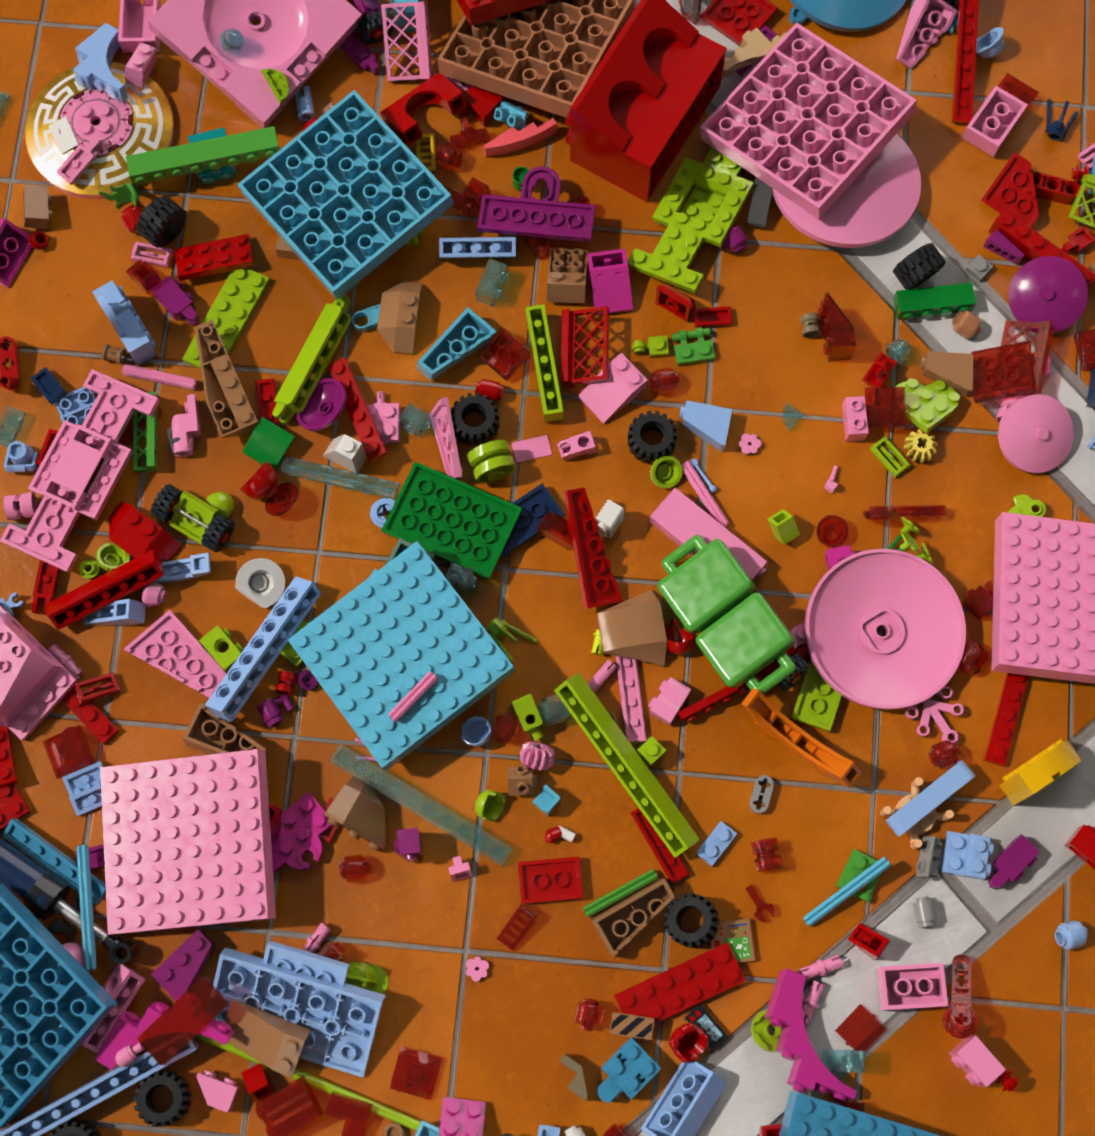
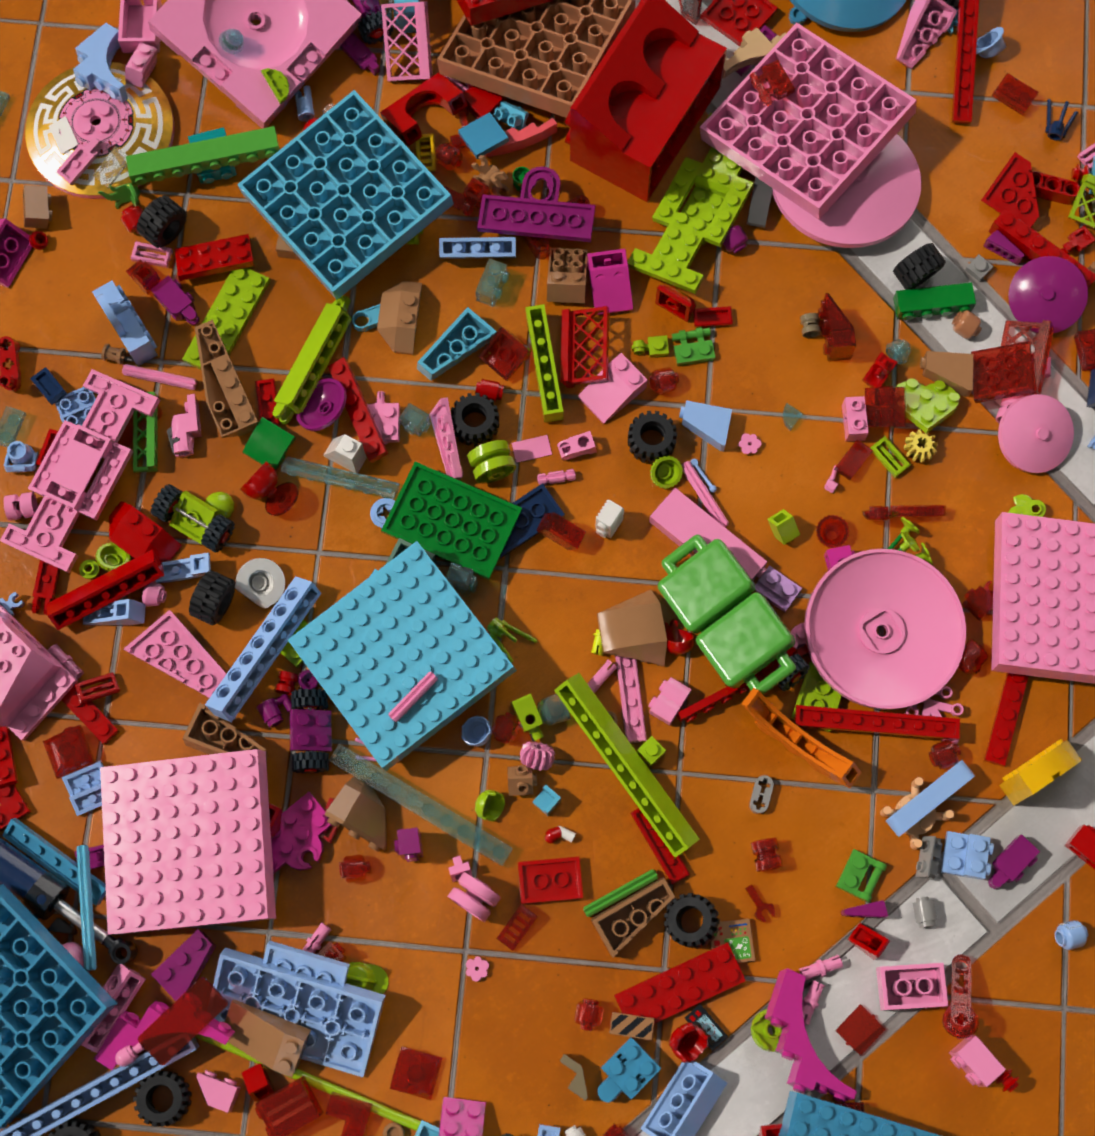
(111, 167): none -> clear plate
(212, 597): none -> black tyre
(214, 640): lime brick -> none
(310, 731): none -> plate
(476, 894): none -> bright pink wheel
(483, 135): none -> dark azure tile
(490, 176): none -> medium nougat pin
(556, 477): none -> bright pink axle
(593, 567): red wing -> none
(716, 843): light blue plate -> none
(777, 79): none -> clear red plate
(777, 588): none -> lavender plate
(844, 1060): clear light blue brick -> none
(847, 891): medium azure axle -> none
(853, 460): none -> clear red tile
(870, 910): none -> magenta slope
(877, 722): none -> red plate
(994, 121): bright pink brick -> none

